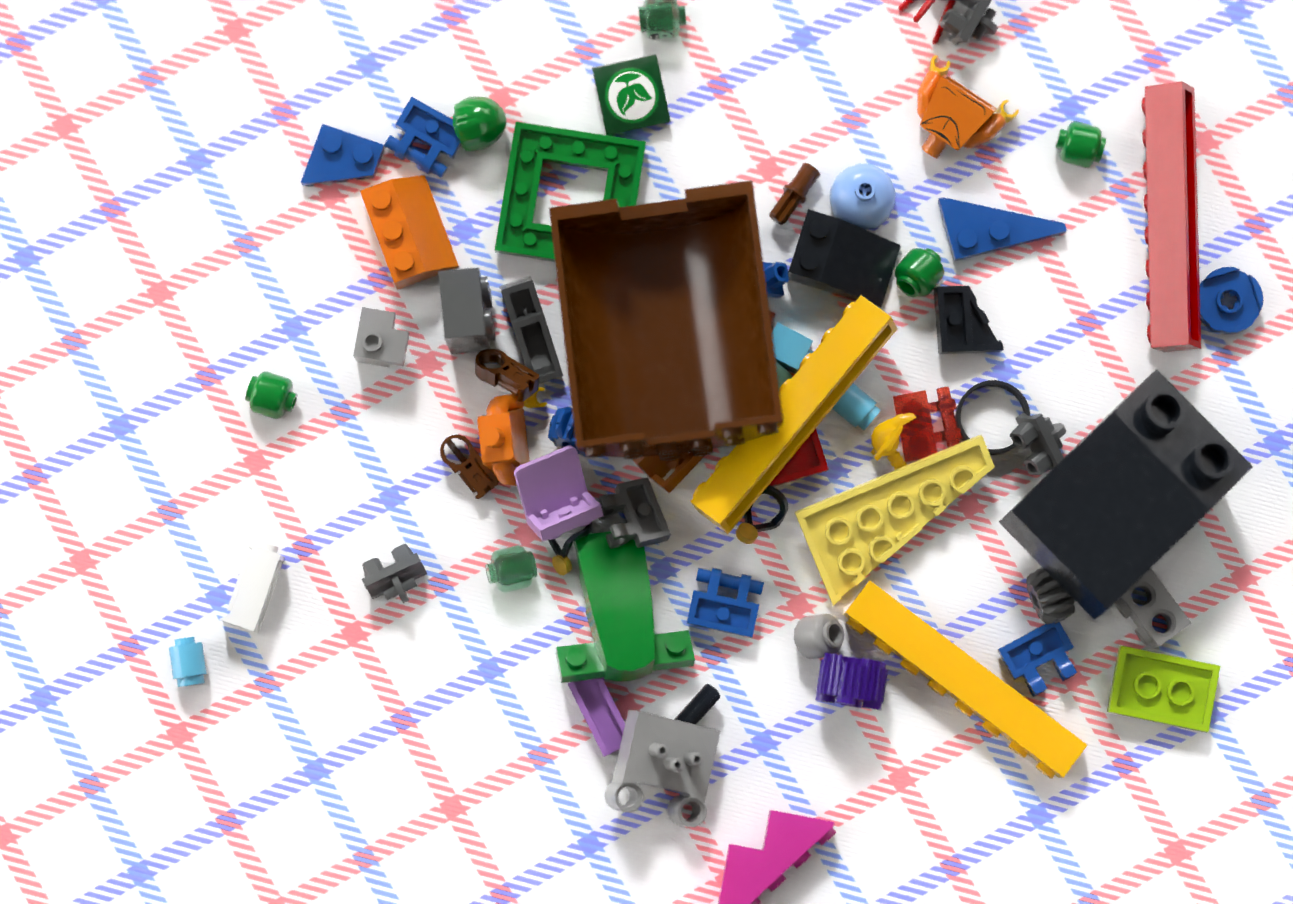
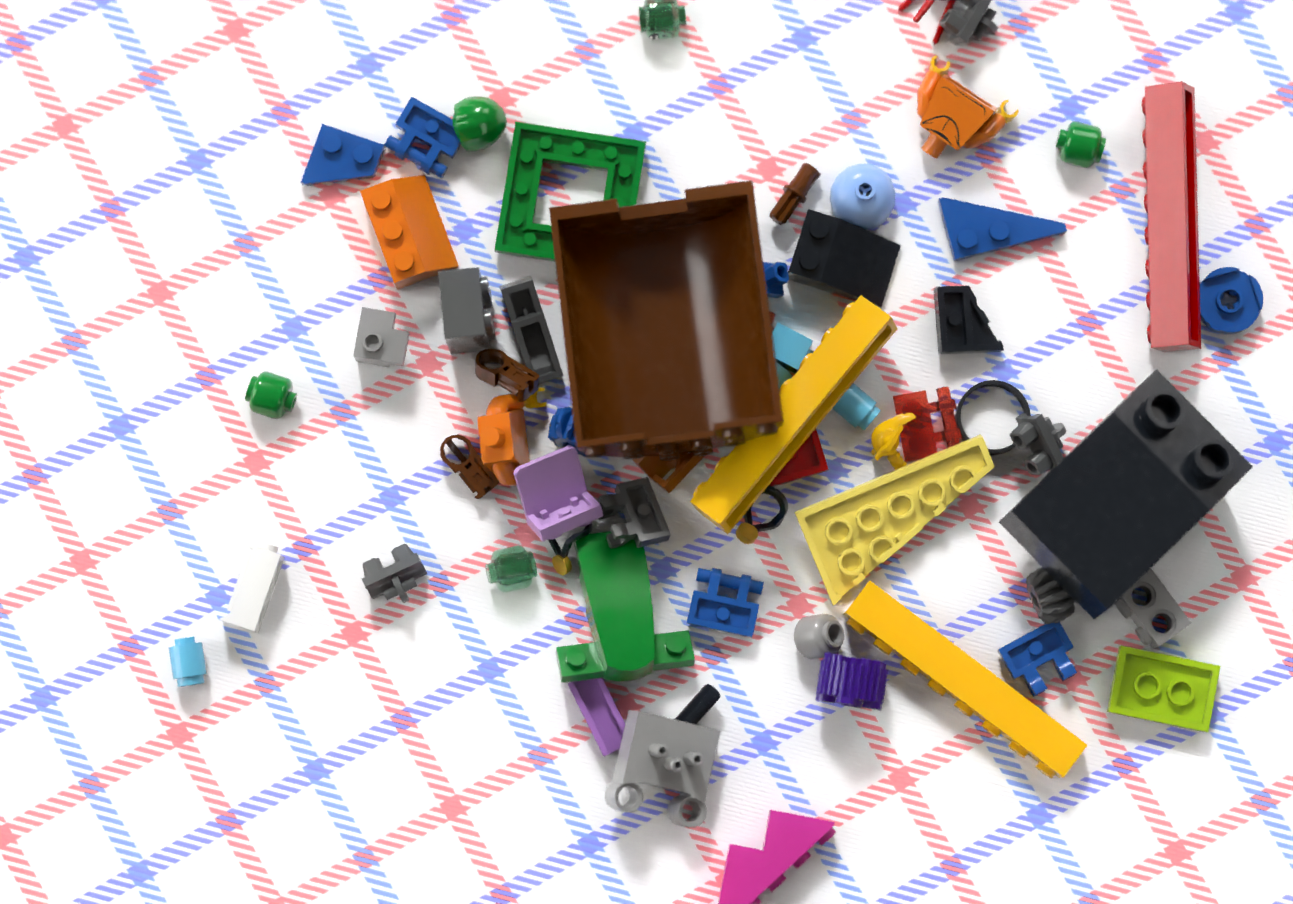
(631, 94): slope -> none
(919, 272): green head -> none

